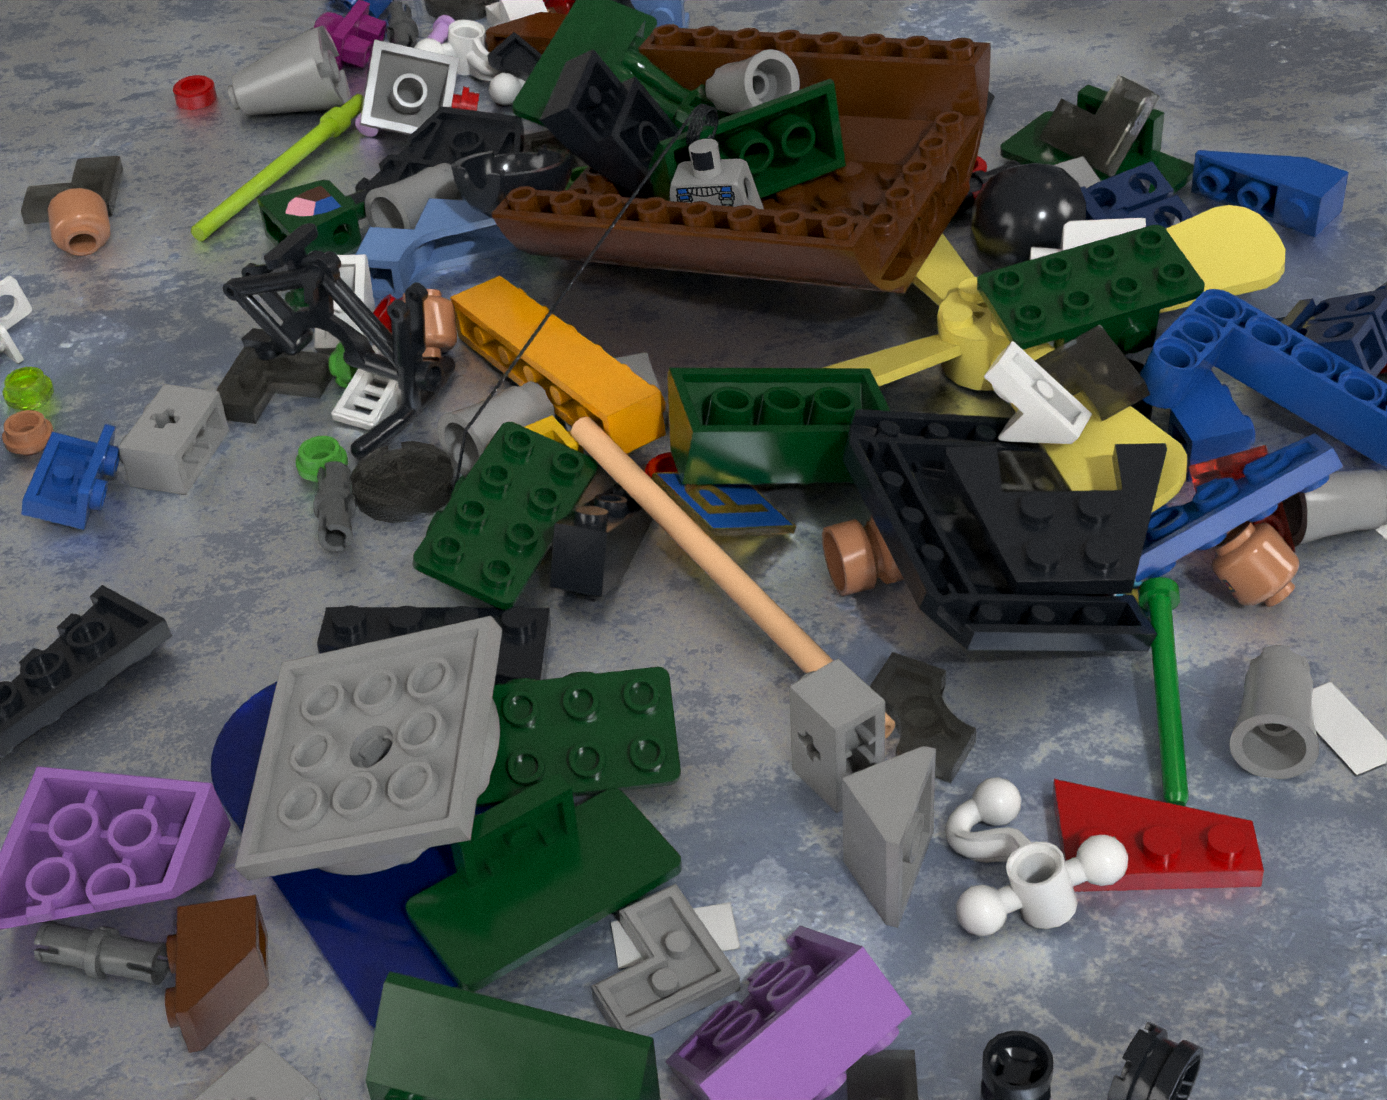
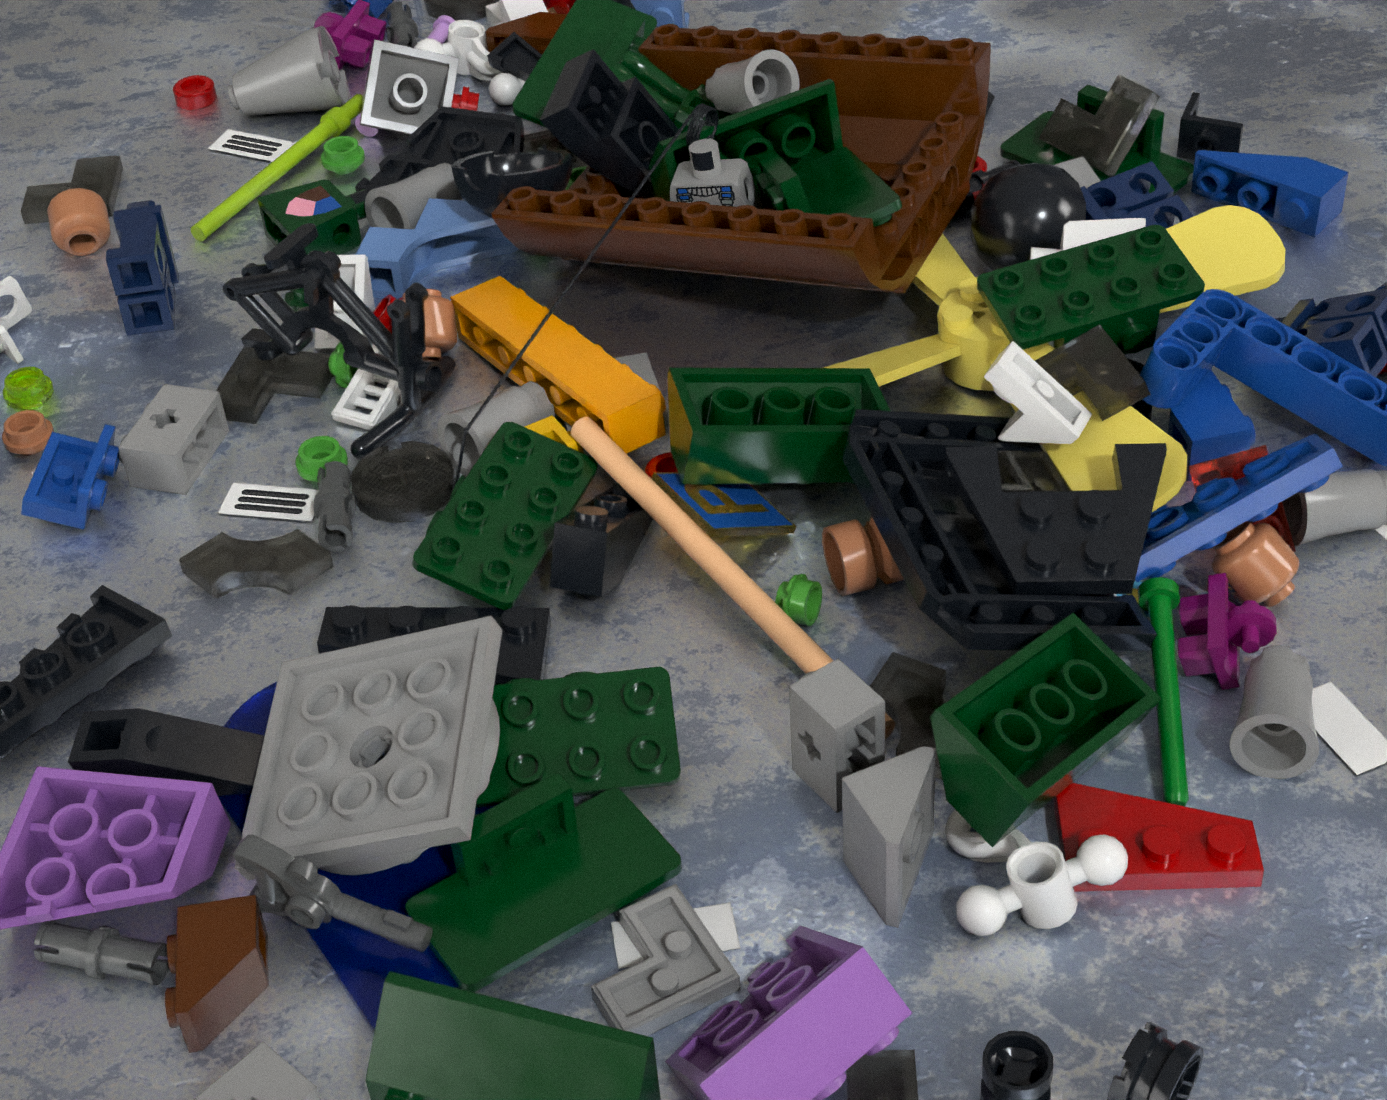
(143, 269): none -> dark blue hips
(168, 748): none -> black slope
(237, 564): none -> clear smoke tile
(251, 145): none -> white sticker
(269, 502): none -> white sticker
(296, 890): none -> dark grey piece
(342, 155): none -> bright green plate
(800, 599): none -> bright green plate
(827, 186): none -> dark green bracket
(1035, 726): none -> dark green slope
(1206, 133): none -> black bracket
(1227, 630): none -> magenta hips

